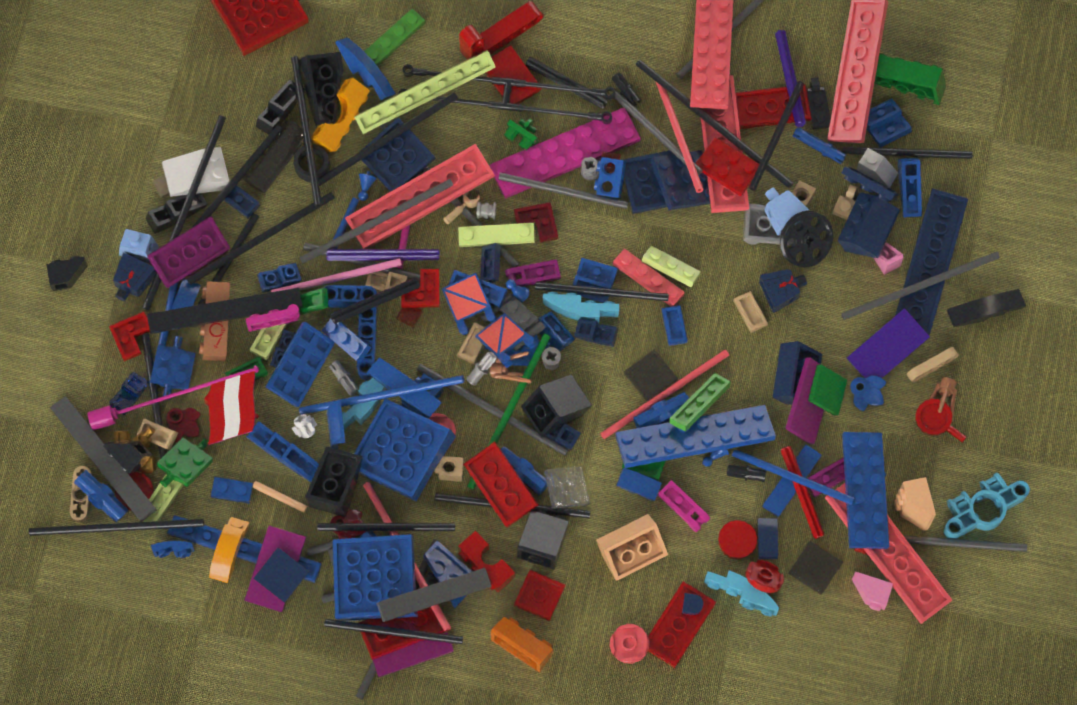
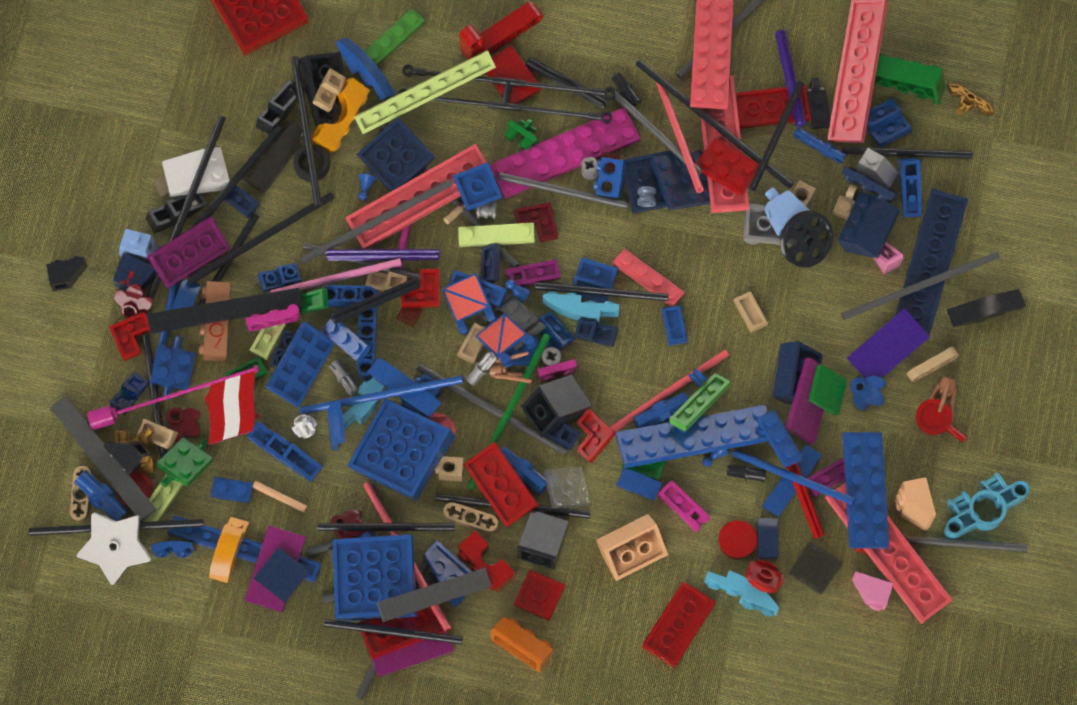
(125, 536): none -> white plate
(132, 298): none -> plate
(328, 90): none -> tan slope
(334, 482): black slope -> none
(343, 225): blue bar -> none
(386, 139): black piece -> none
(477, 186): none -> blue plate
(485, 518): none -> tan beam
(550, 372): none -> dark pink plate
(598, 435): none -> red plate
(629, 643): coral tile -> none
(646, 196): none -> sand blue wheel
(650, 375): clear smoke tile -> none
(671, 266): yellowish green plate -> none
(692, 604): dark blue tile -> none
(697, 377): none -> blue bush
(779, 438): none -> blue plate
(781, 288): dark blue torso -> none
(969, 100): none -> pearl gold piece

